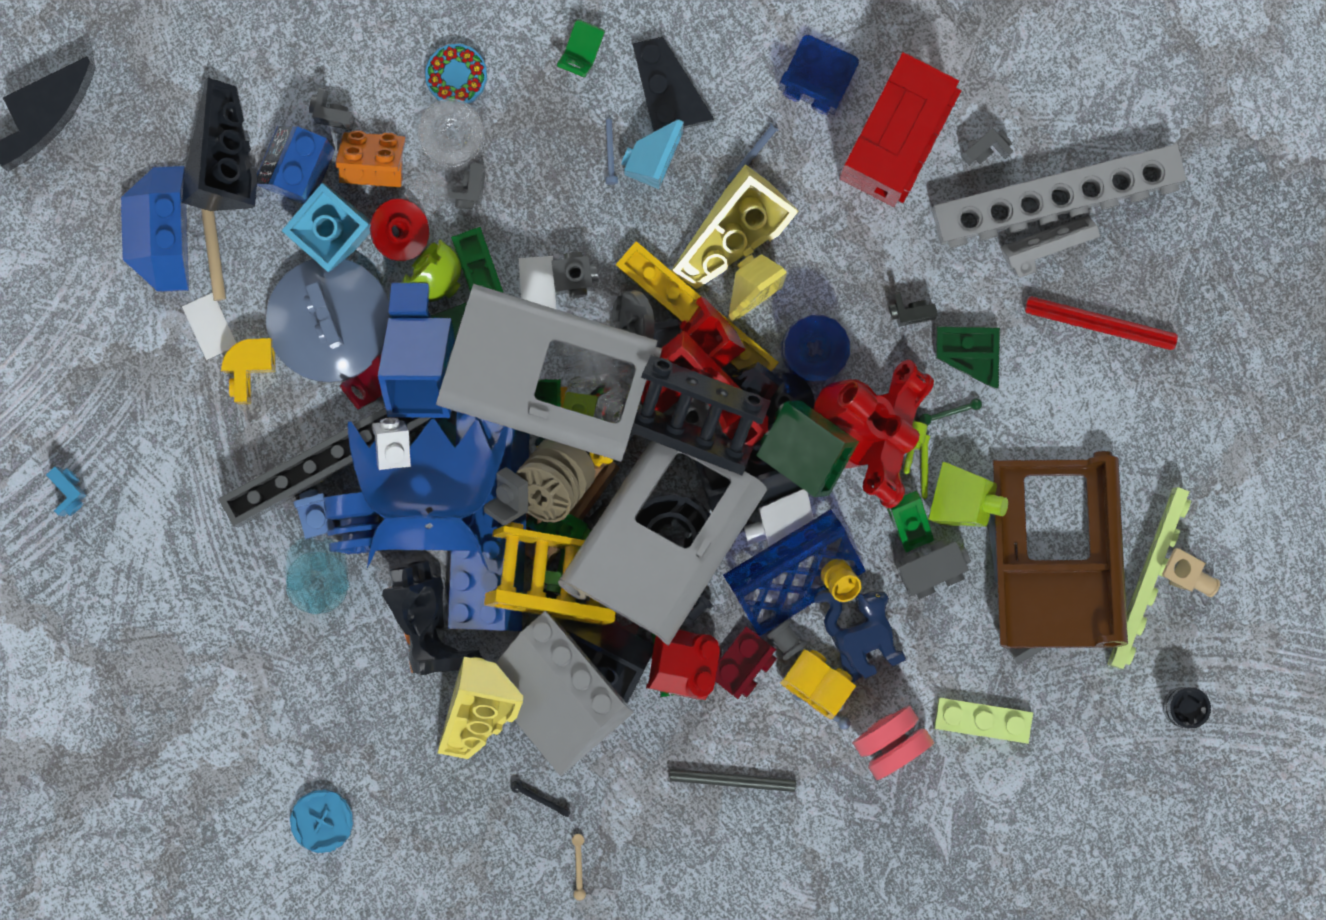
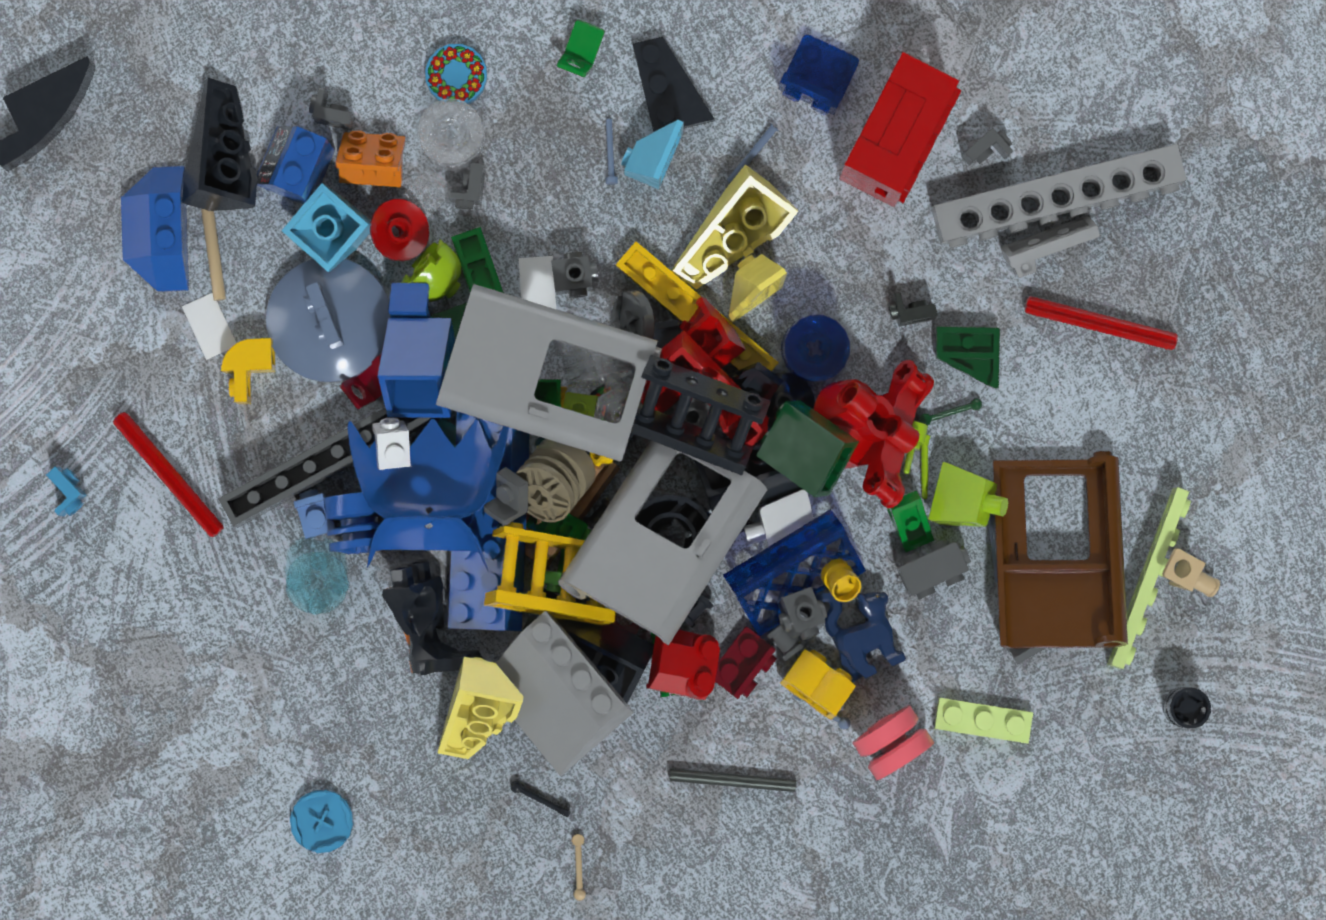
(168, 474): none -> red axle
(802, 603): none -> dark grey brick

